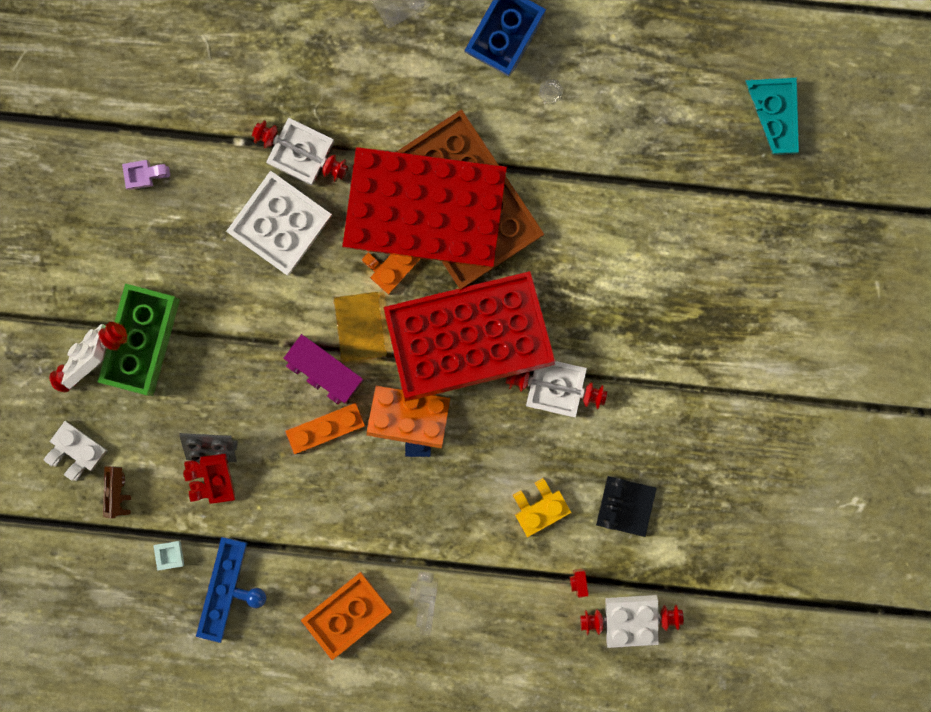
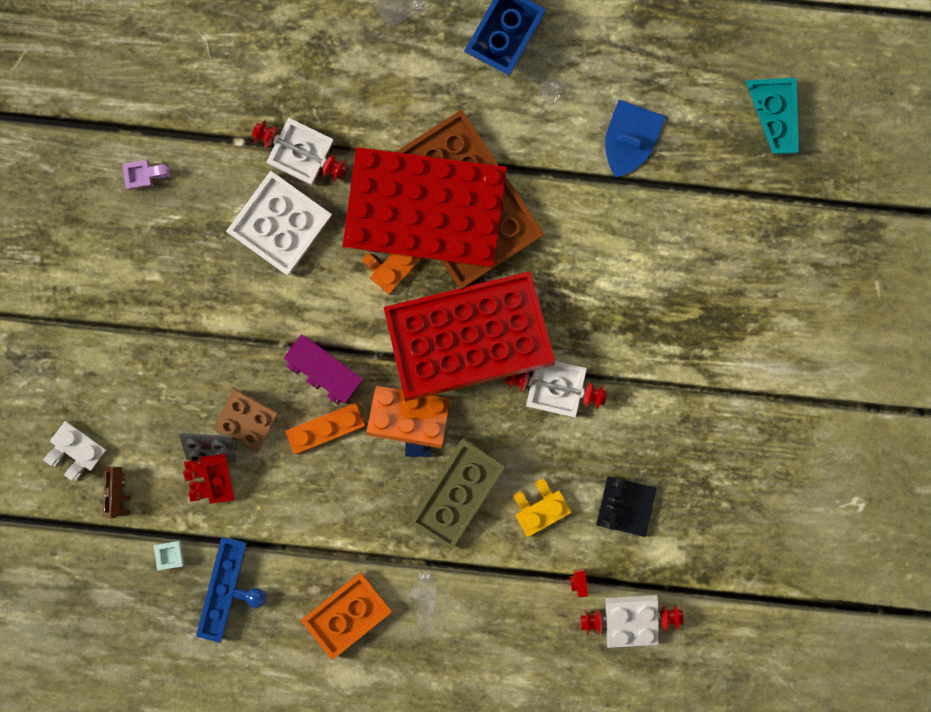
(87, 355): white plate -> none
(148, 324): bright green brick -> none
(246, 420): none -> medium nougat hinge
(359, 327): clear yellow piece -> none
(457, 494): none -> olive hinge
(631, 137): none -> blue shield

